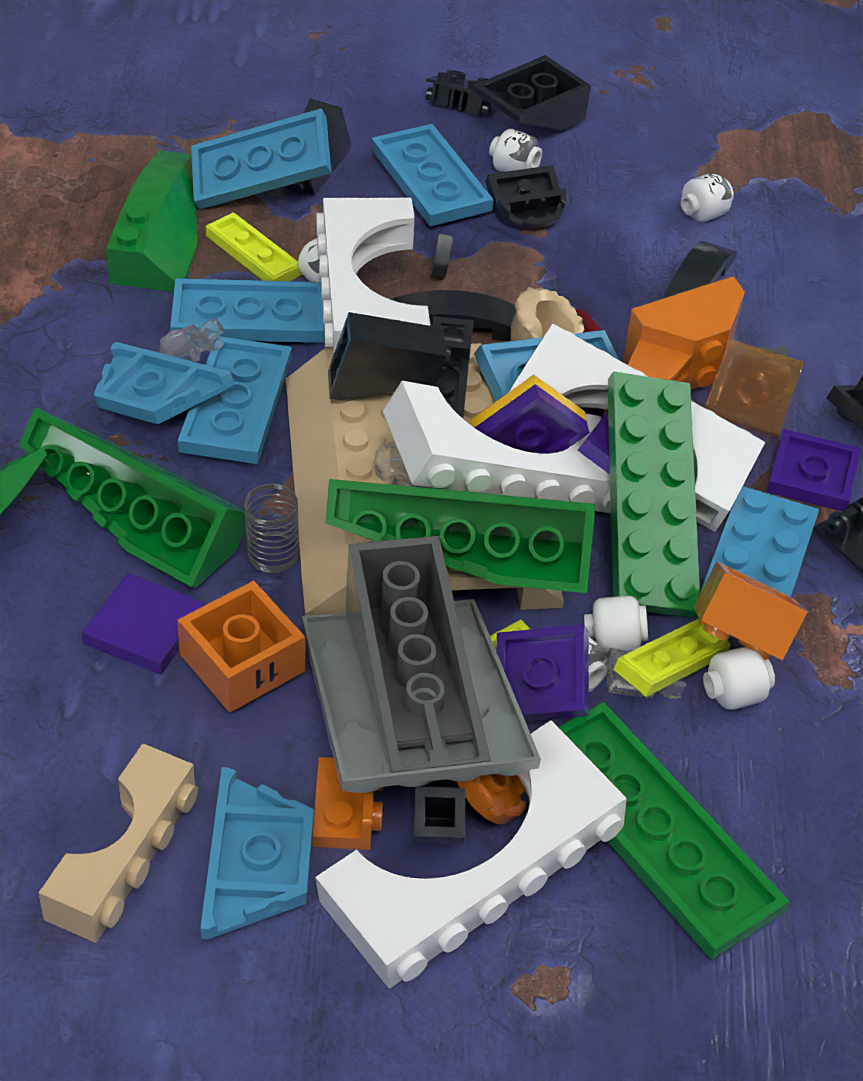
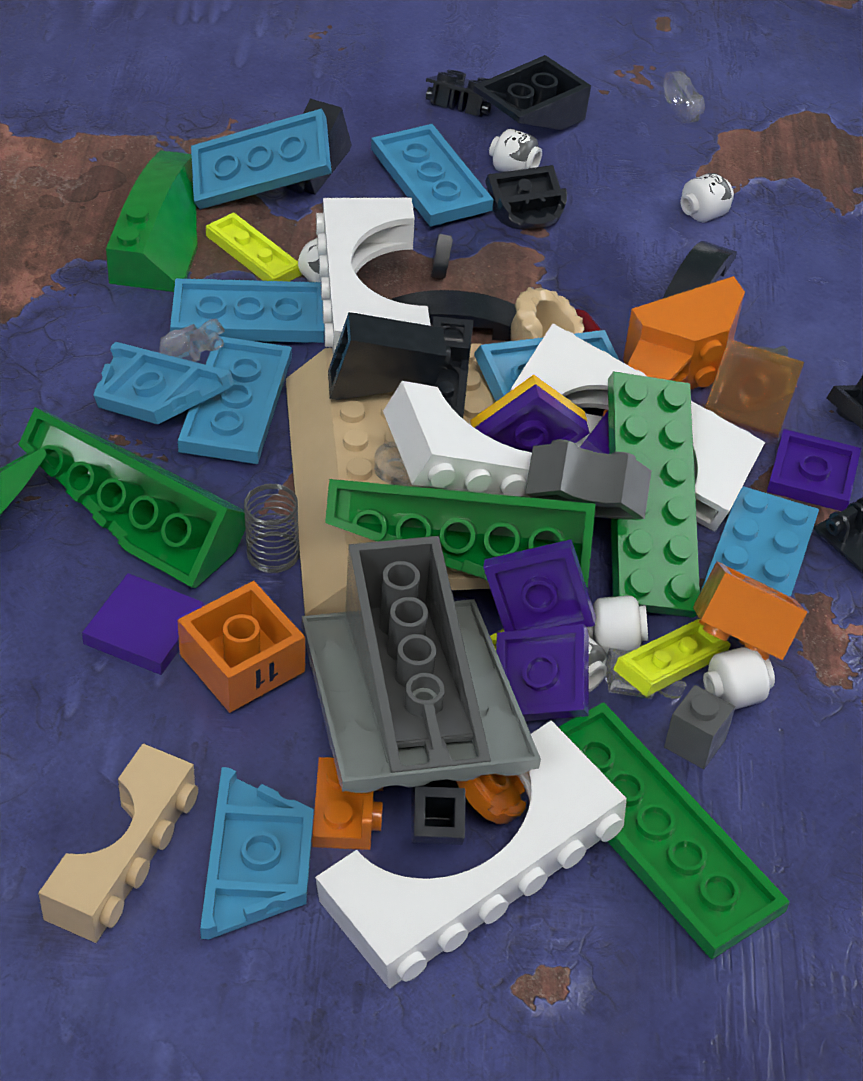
(540, 588): none -> dark purple tile
(574, 474): none -> dark grey brick
(683, 97): none -> clear plate
(699, 726): none -> dark grey brick

